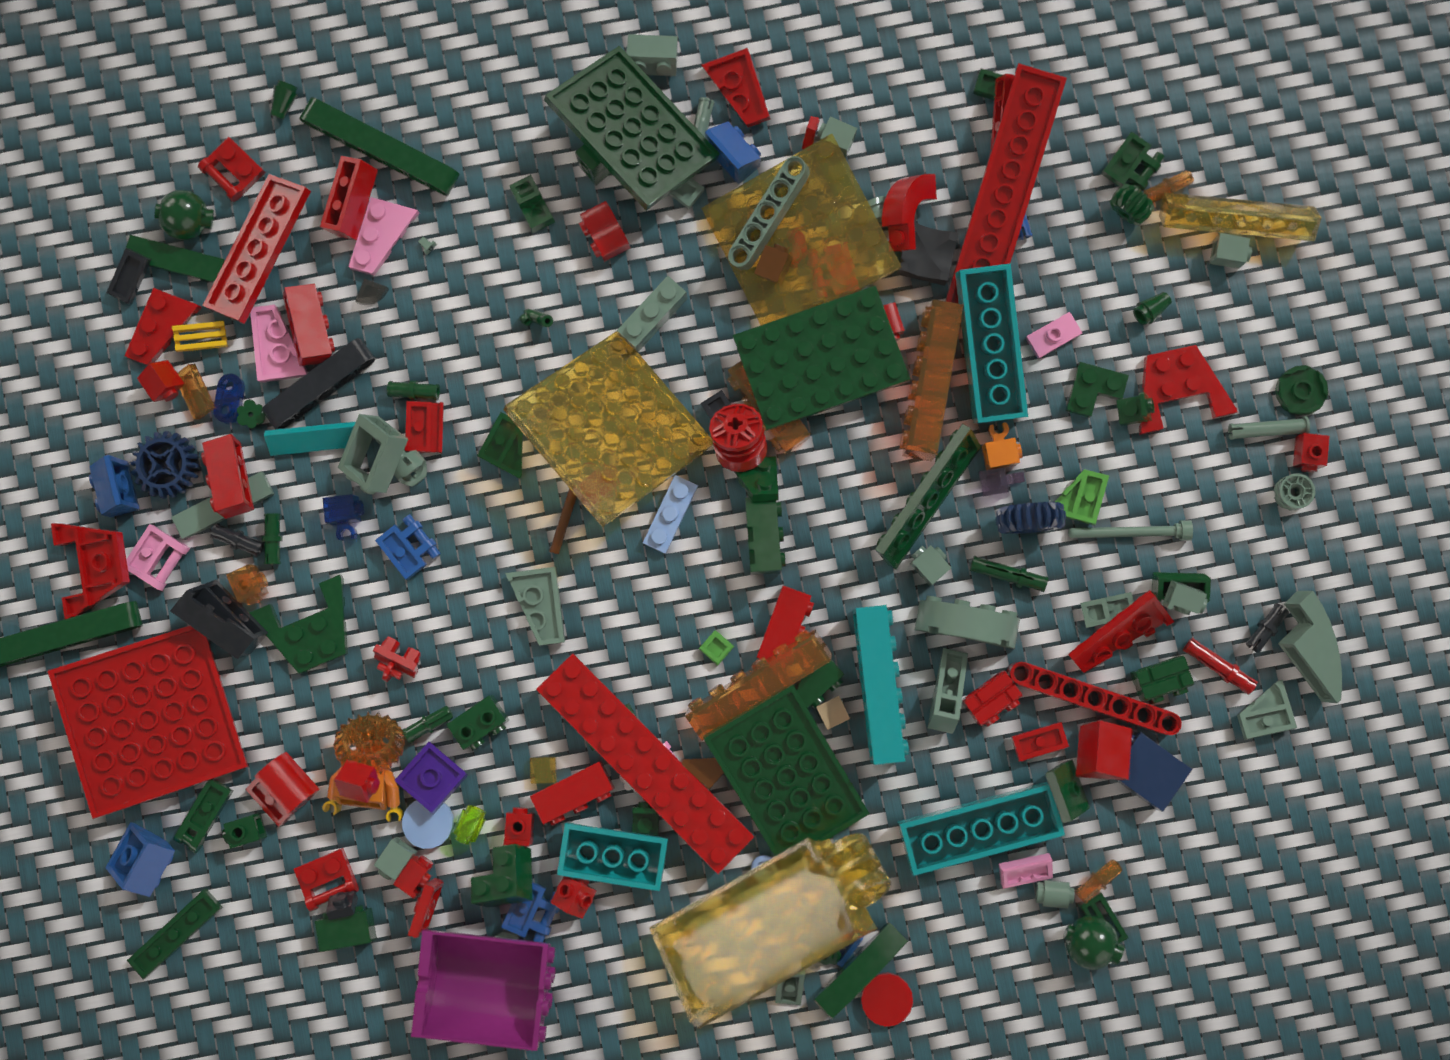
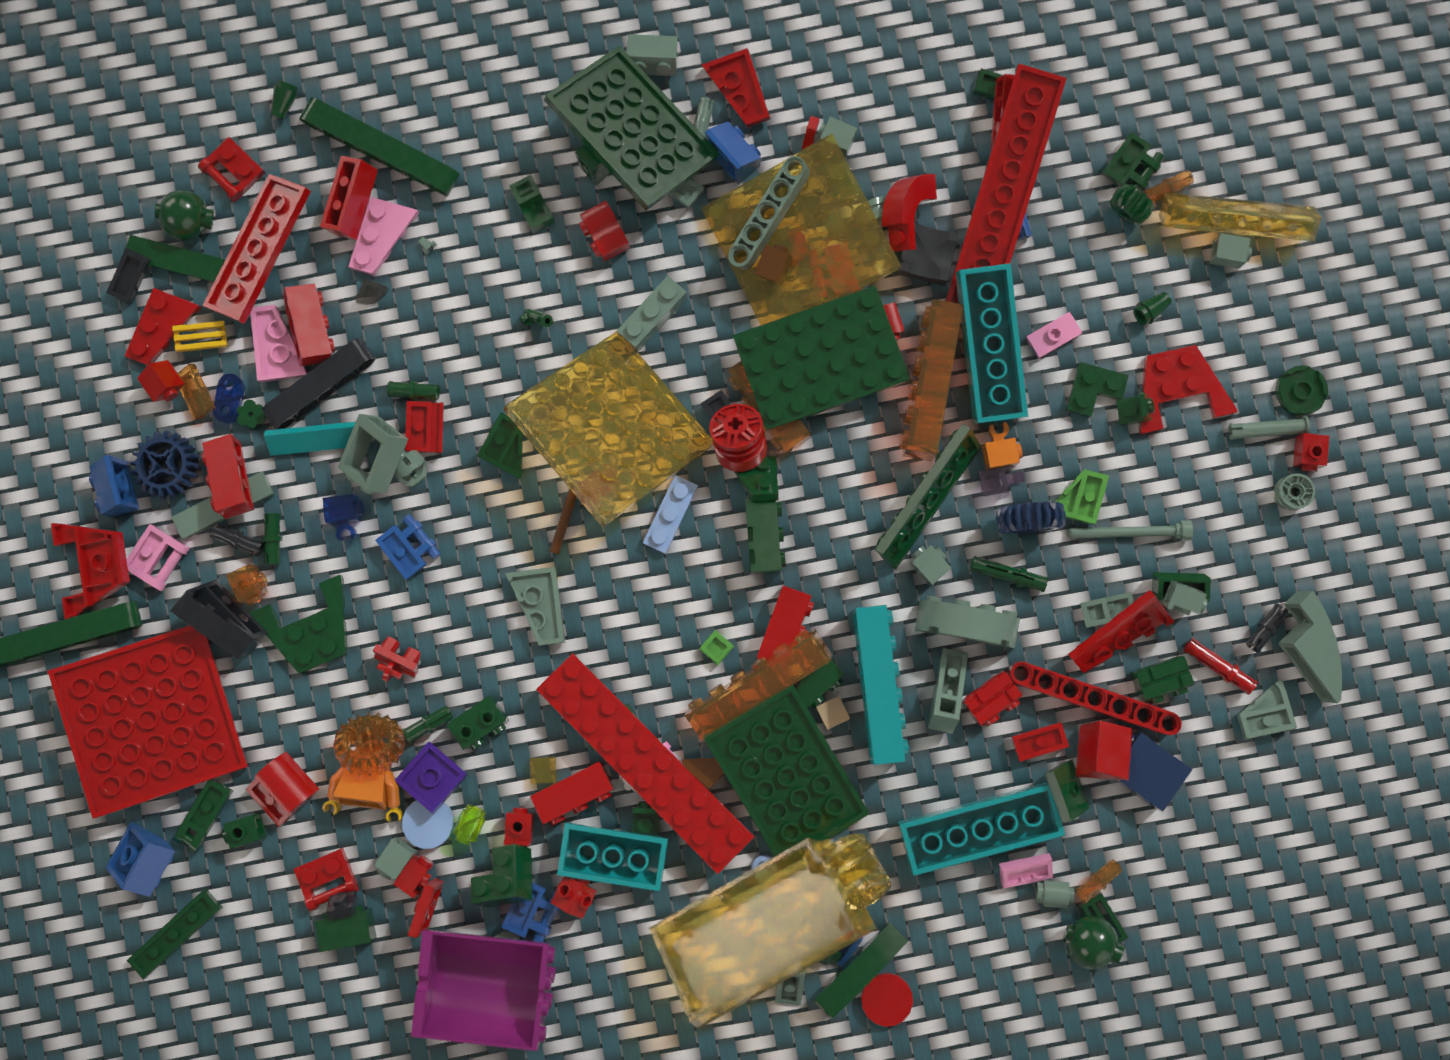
(357, 781): red brick -> none

